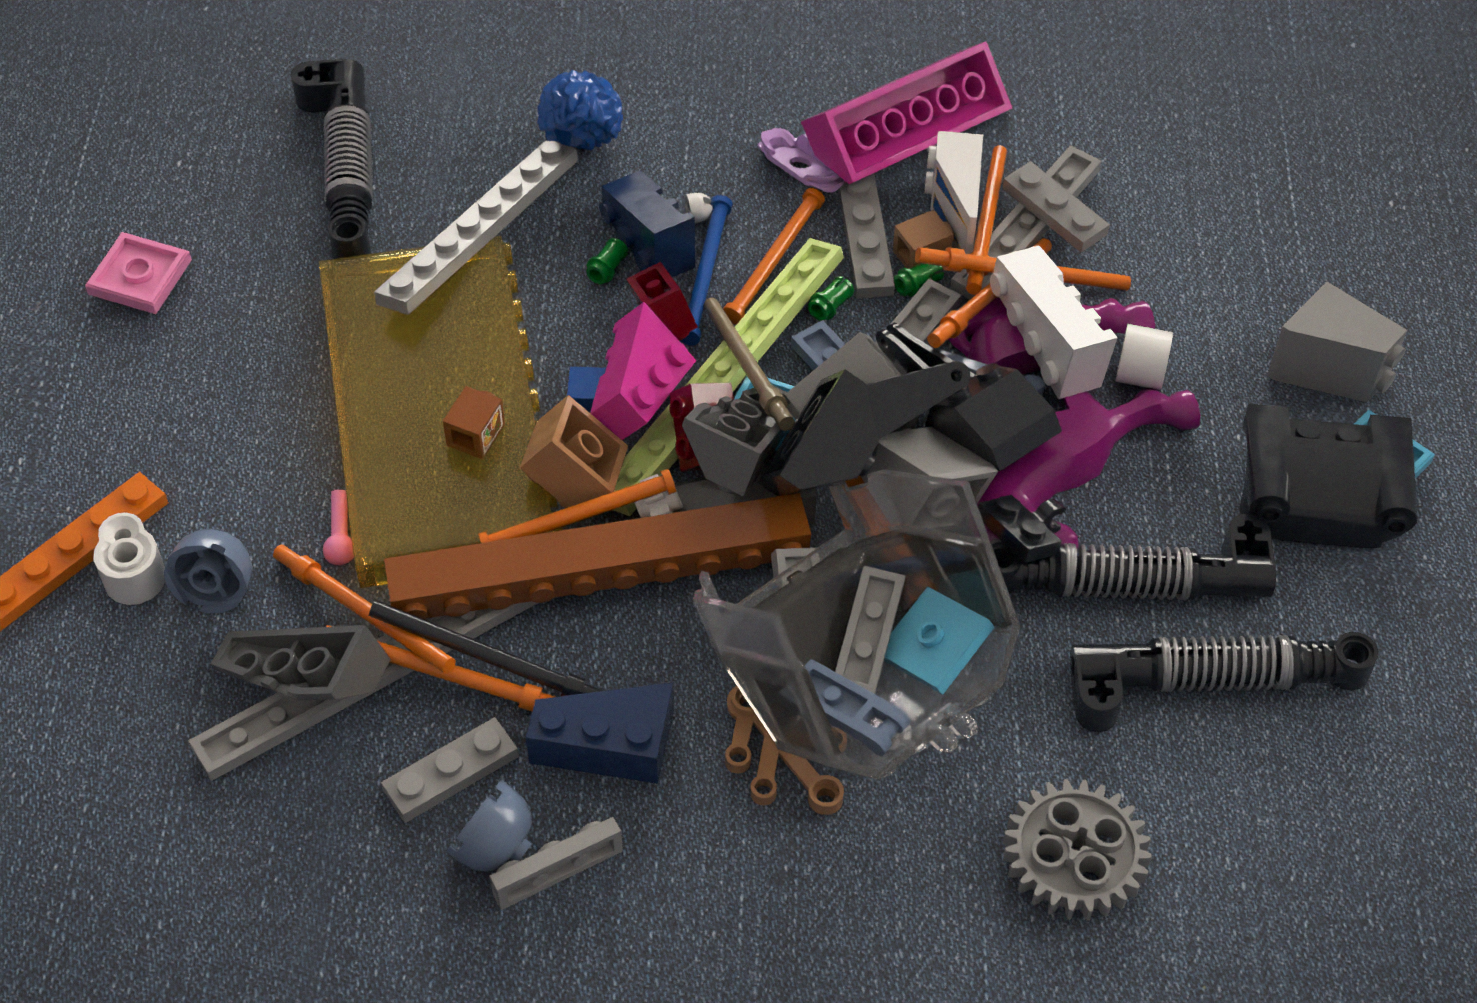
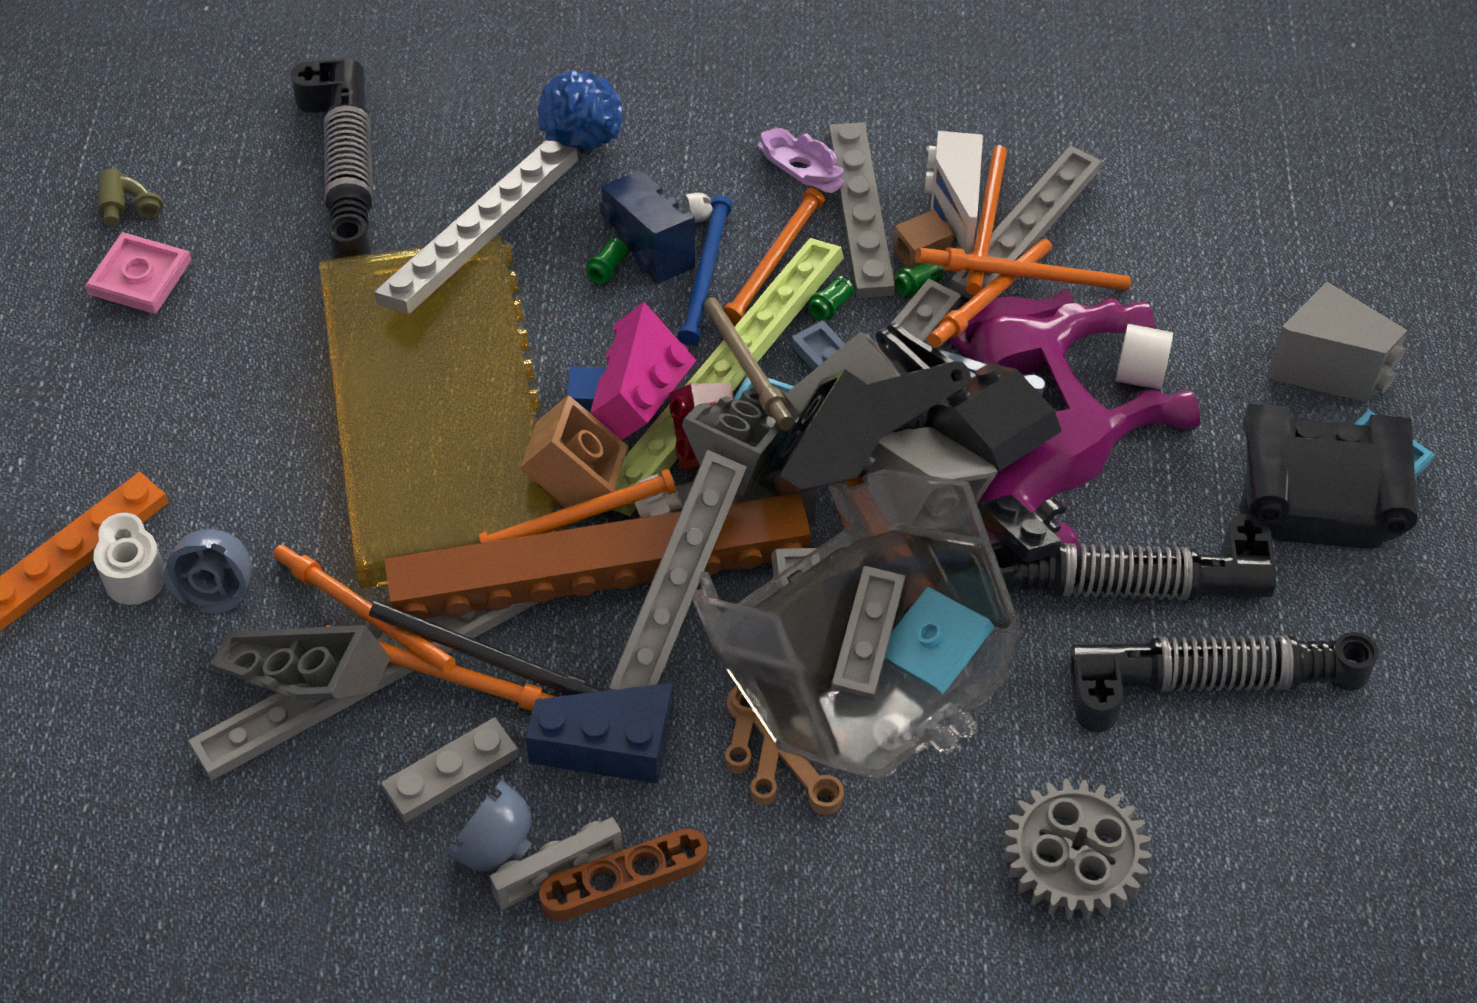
(111, 197): none -> olive plant
(338, 547): bright pink bar -> none
(474, 422): dark orange brick -> none
(620, 866): none -> dark orange beam
(664, 298): dark red brick -> none
(678, 572): none -> light grey plate
(854, 707): sand blue plate -> none
(908, 114): dark pink slope -> none
(1053, 322): white wedge -> none
(1056, 206): light grey plate -> none

